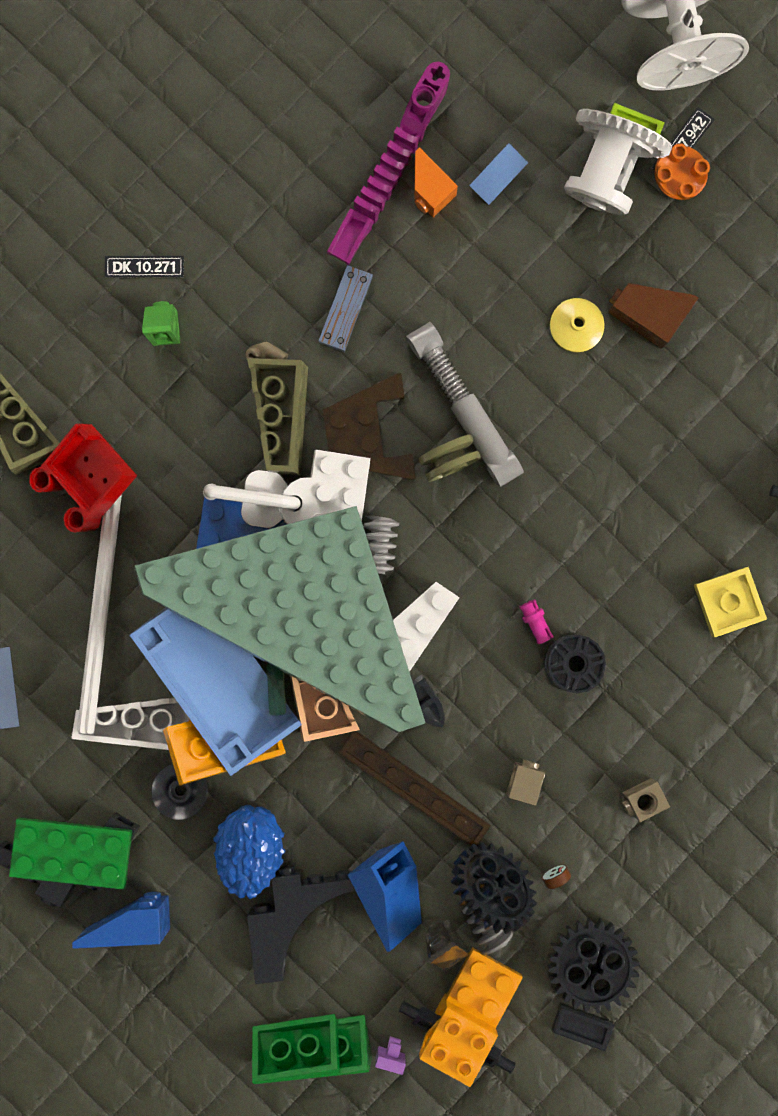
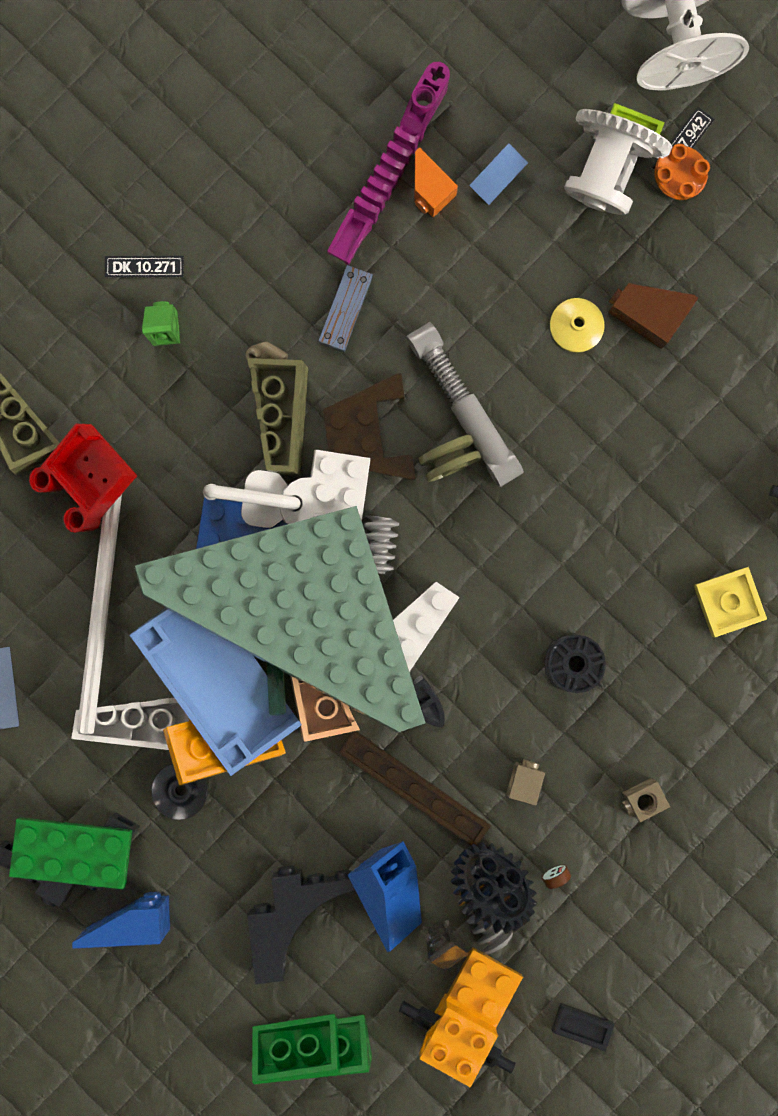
(248, 850): blue hair -> none
(391, 1057): medium lavender tile -> none
(536, 621): dark pink pin -> none
(616, 975): black gear -> none

